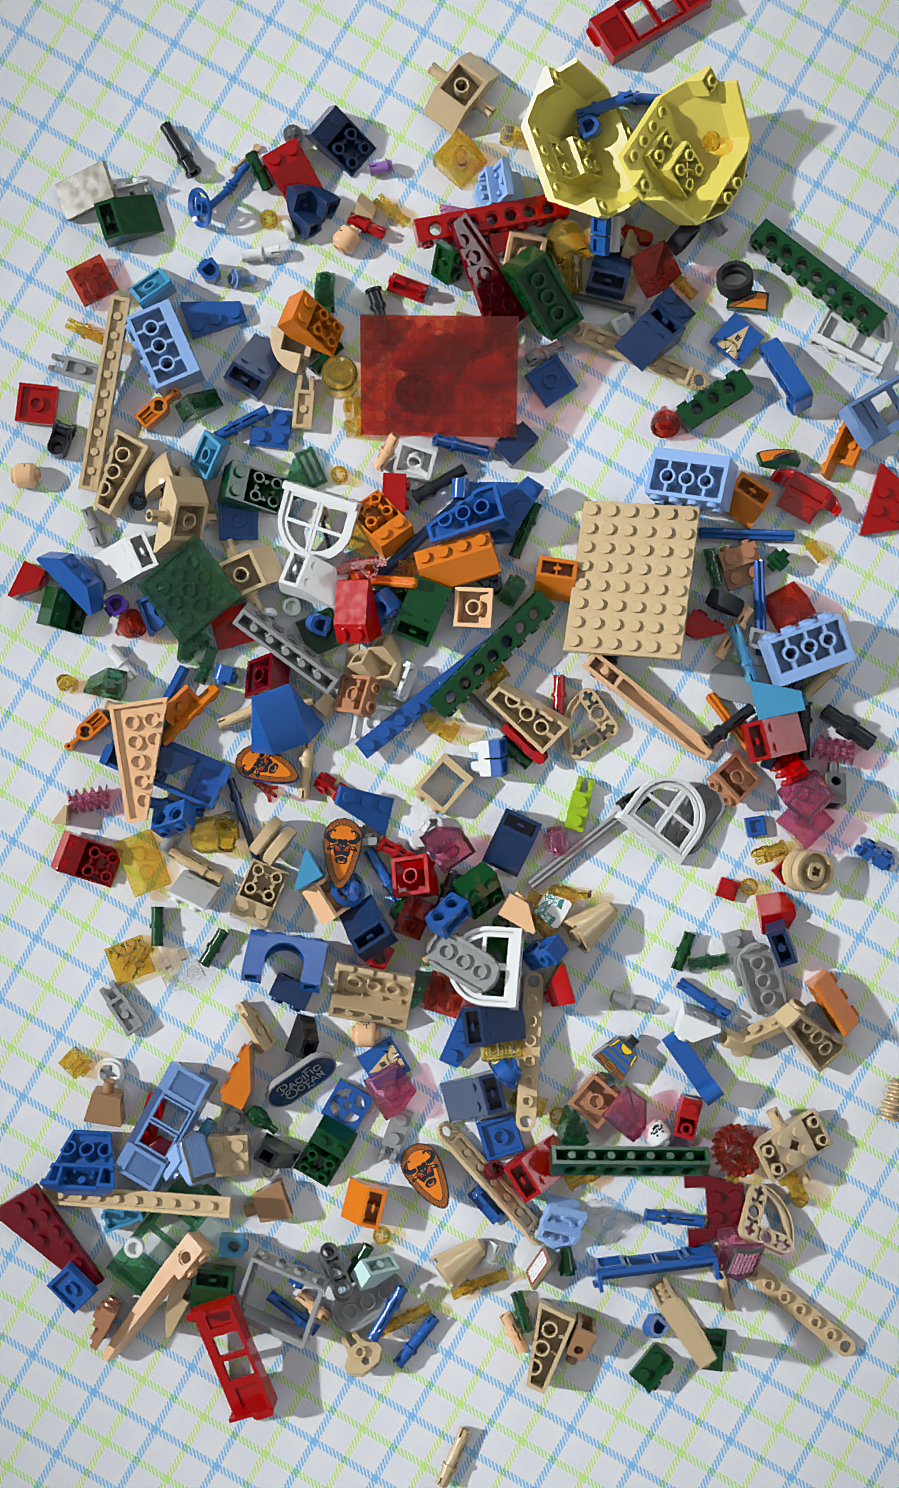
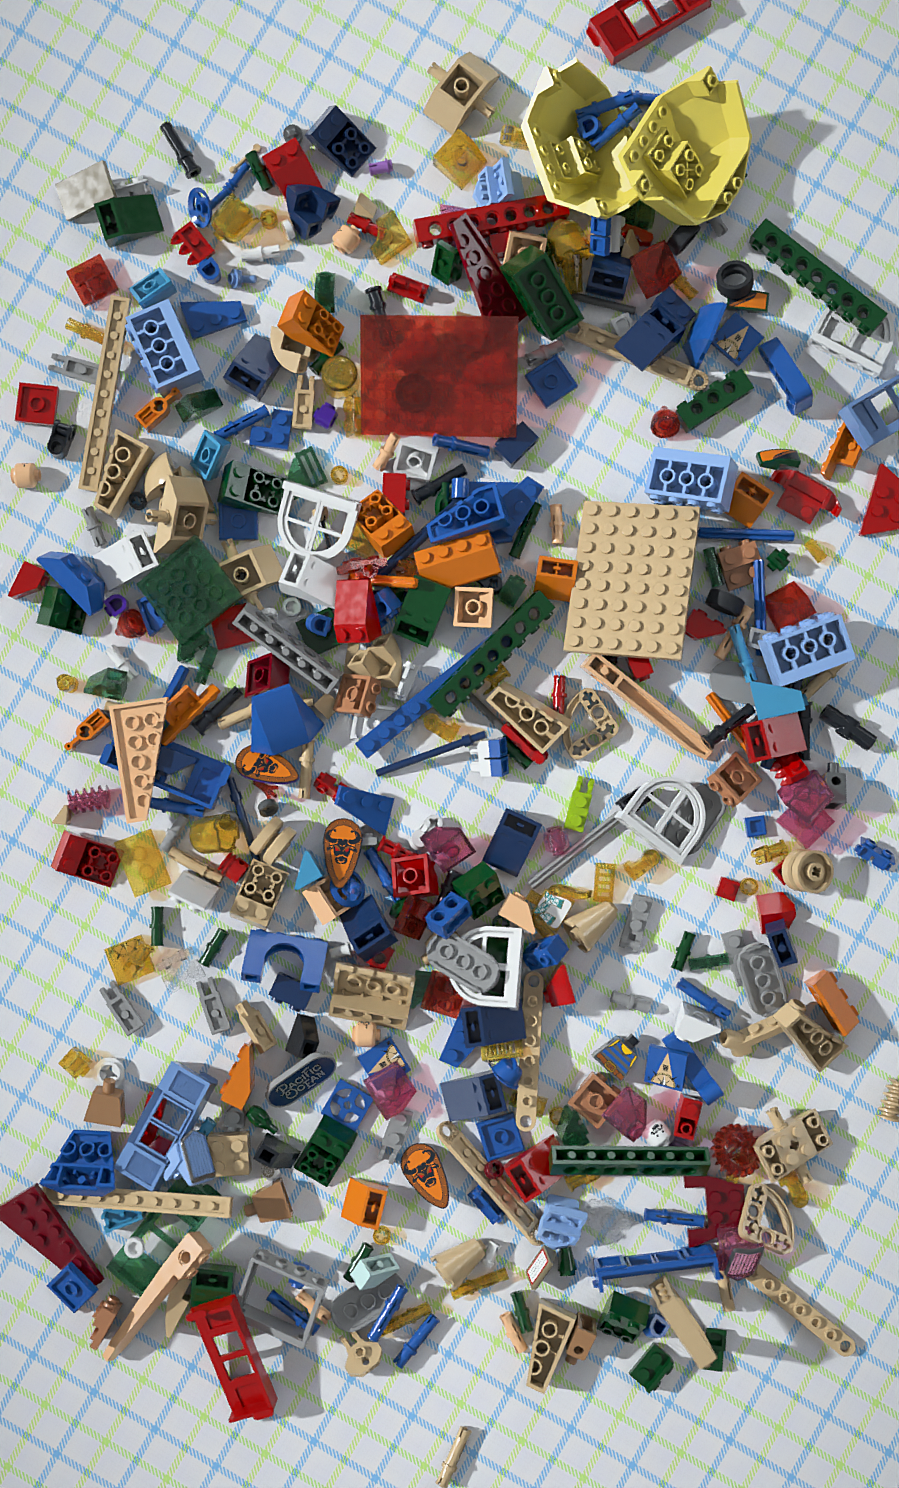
(173, 818): blue brick -> none
(193, 243): none -> red plate
(210, 717): none -> black pin
(213, 1008): none -> light grey hinge
(225, 674): blue plate -> none
(225, 1249): dark azure brick -> none
(232, 220): none -> clear yellow cylinder
(233, 867): none -> red piece
(268, 807): none -> dark grey tile
(325, 416): none -> dark purple plate
(335, 1281): dark grey beam -> none
(342, 951): none -> white pin
(390, 238): none -> clear yellow tile
(392, 210): clear yellow pin -> none
(443, 498): none -> dark green piece
(456, 769): tan window -> none
(467, 740): none -> dark blue bar
(556, 524): none -> light nougat pin
(598, 866): none -> clear yellow slope
(616, 126): none -> blue pin
(623, 1317): none -> dark green slope
(636, 922): none -> light grey plate
(639, 215): none -> clear green slope
(639, 668): none -> red brick
(643, 864): none -> clear yellow leg
(666, 1067): none -> blue tile
(702, 332): none -> blue wedge
(707, 141): clear yellow plate -> none
(834, 749): clear pink piece -> none

